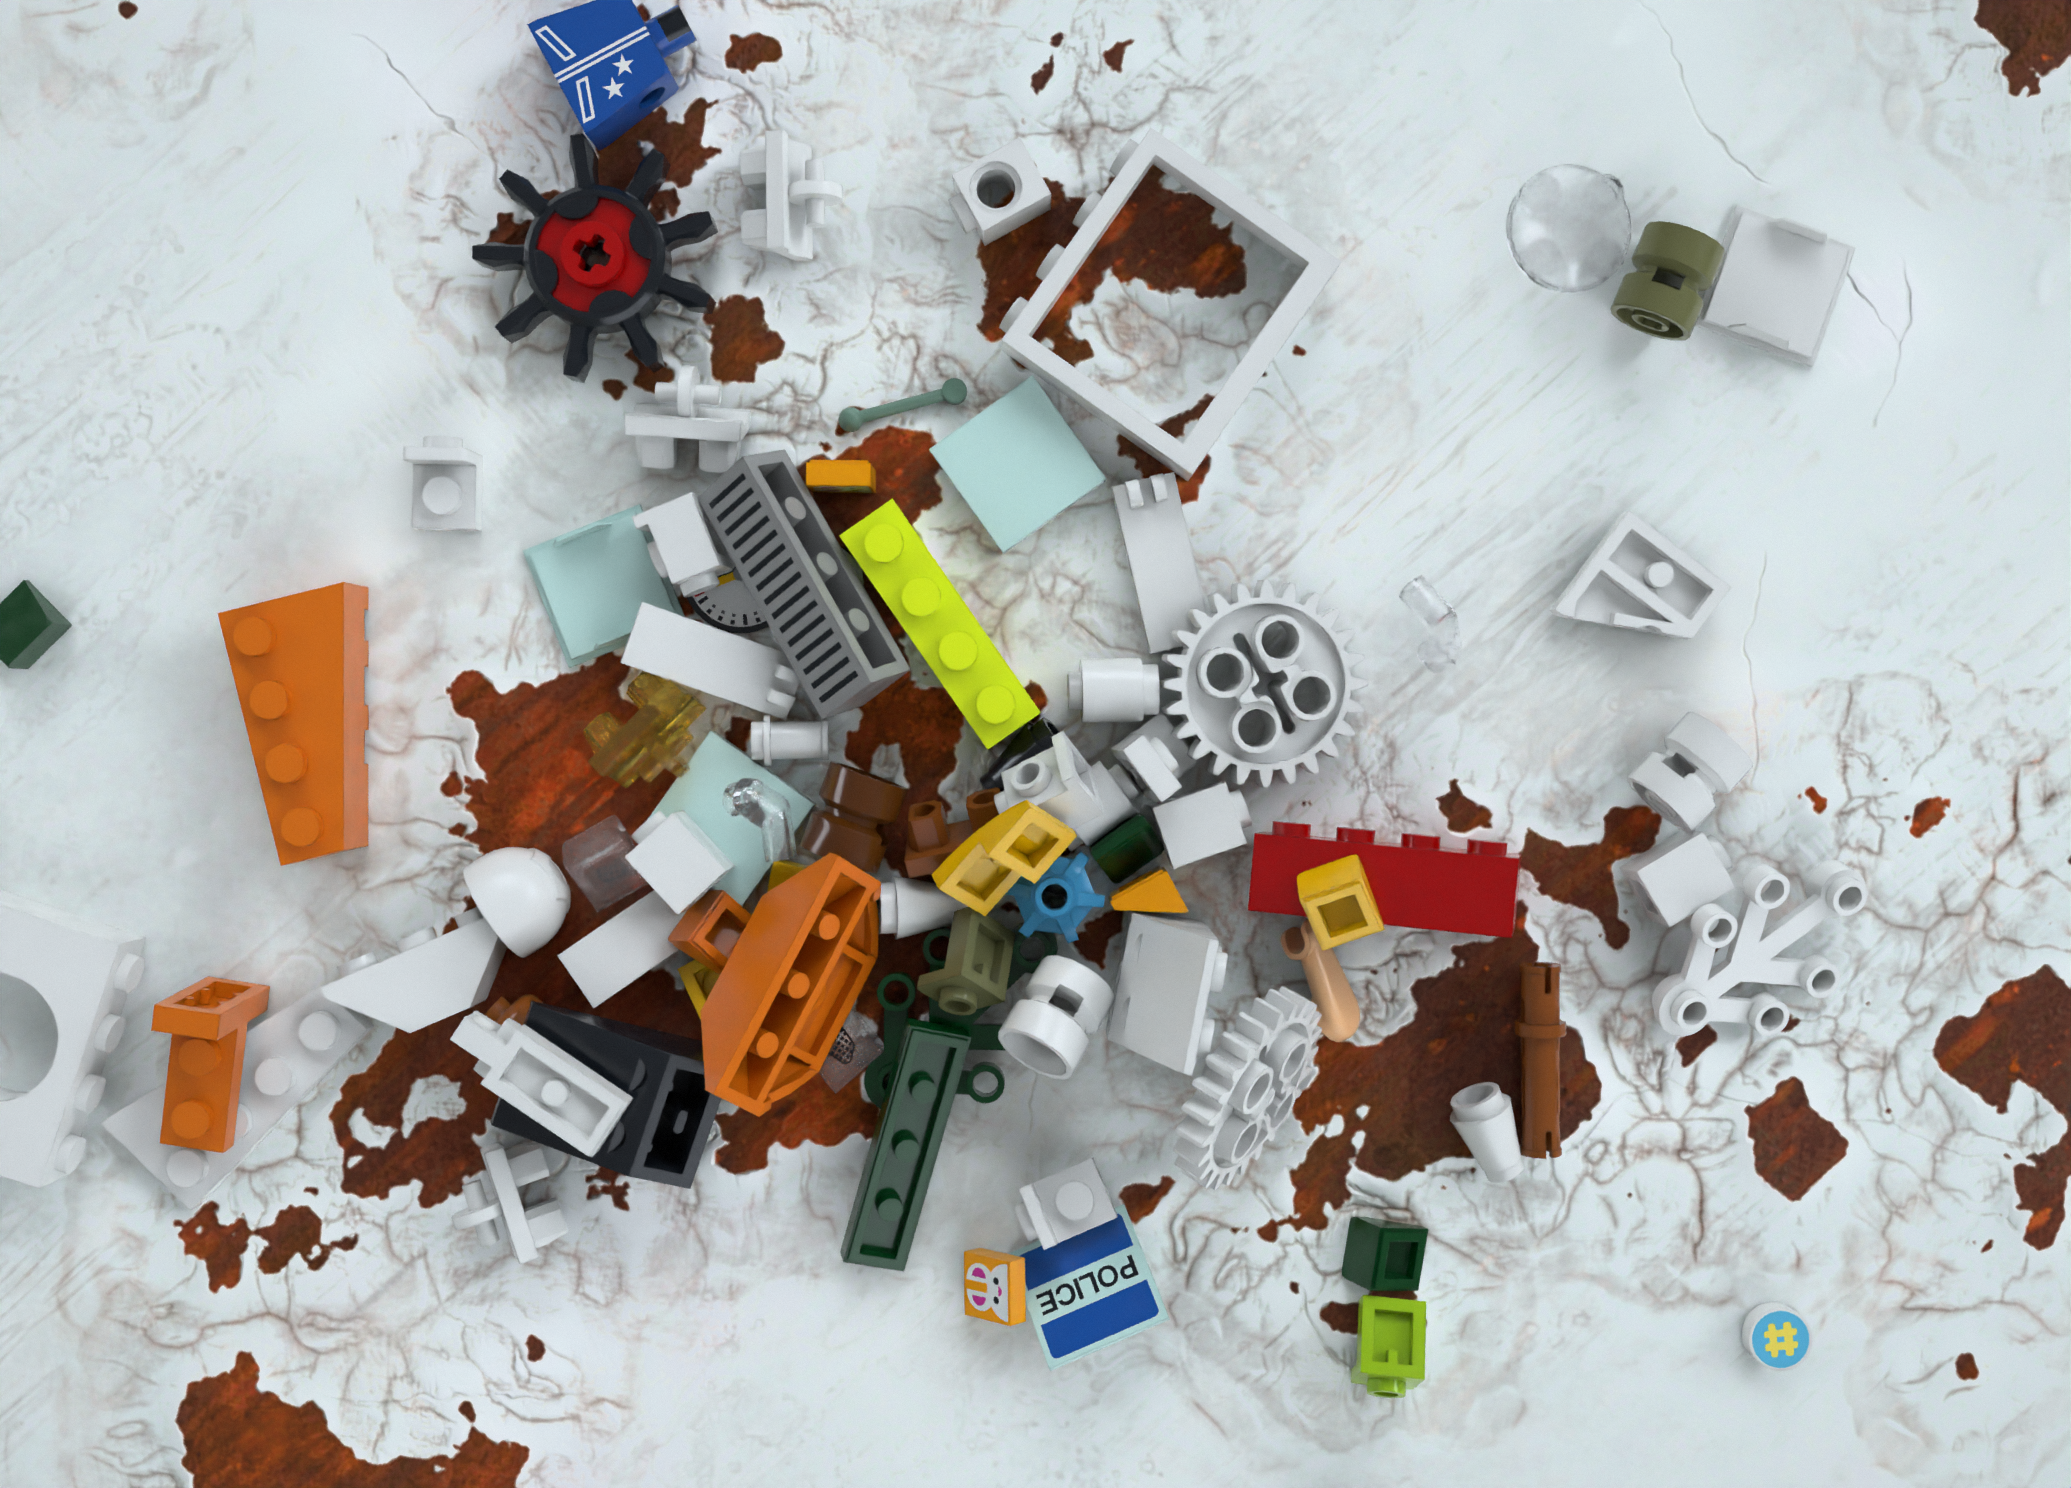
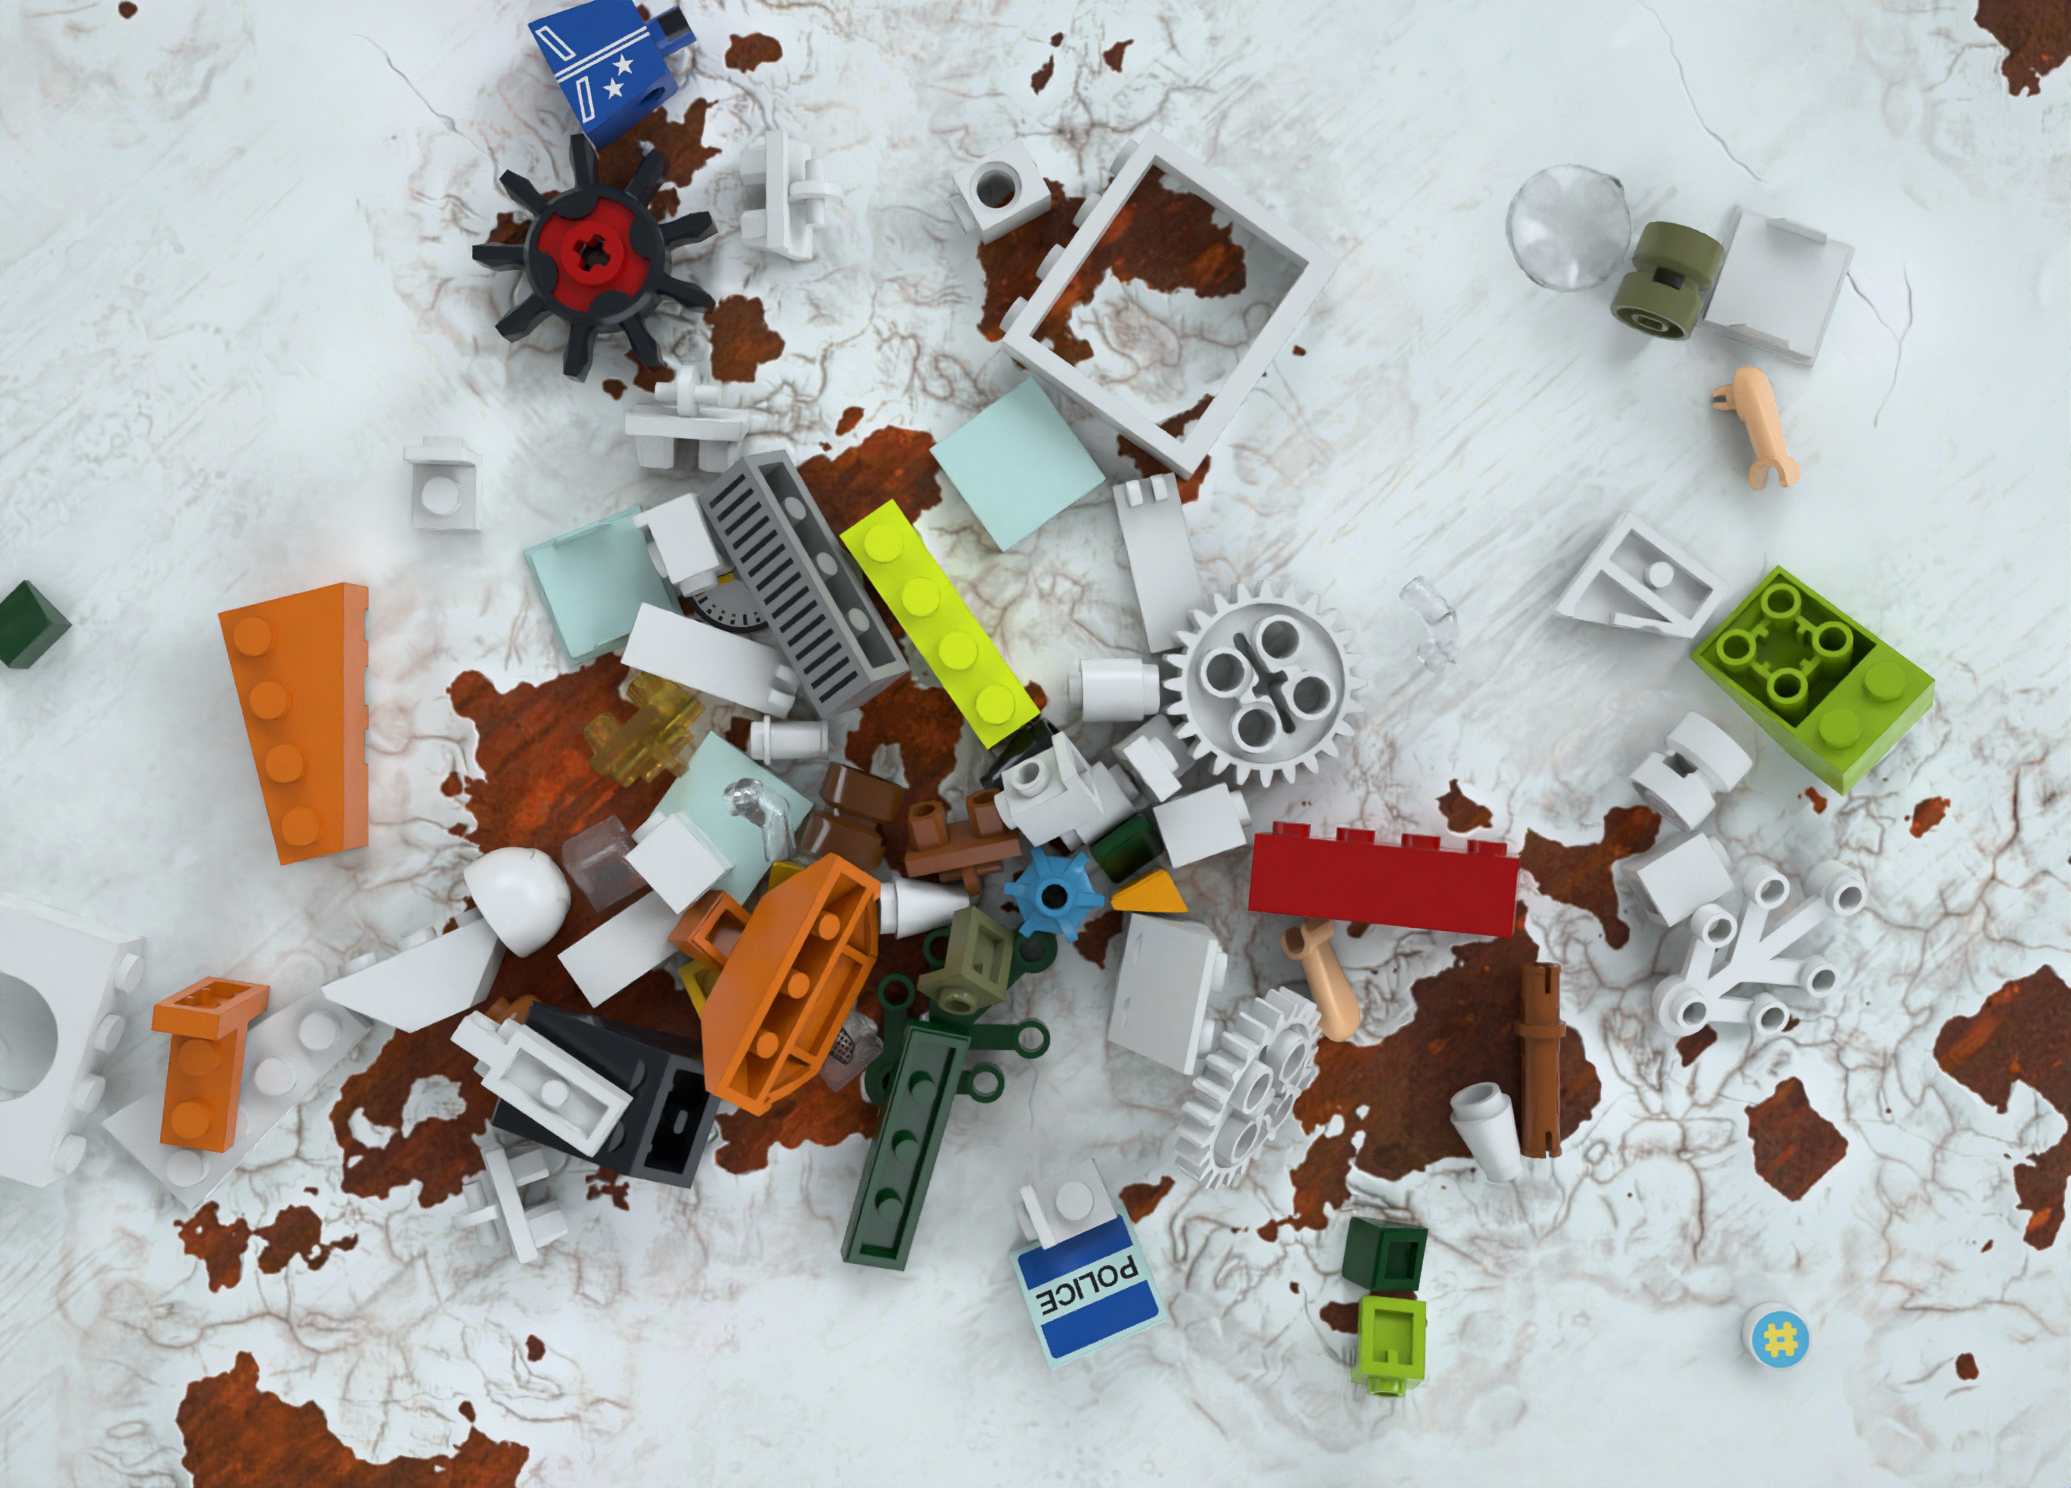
(841, 476): light orange tile -> none
(953, 392): sand green hinge -> none
(993, 858): yellow slope -> none
(994, 1286): light orange tile -> none
(1053, 1023): white wheel -> none
(1339, 902): yellow slope -> none
(1756, 407): none -> light nougat piece
(1815, 679): none -> lime slope

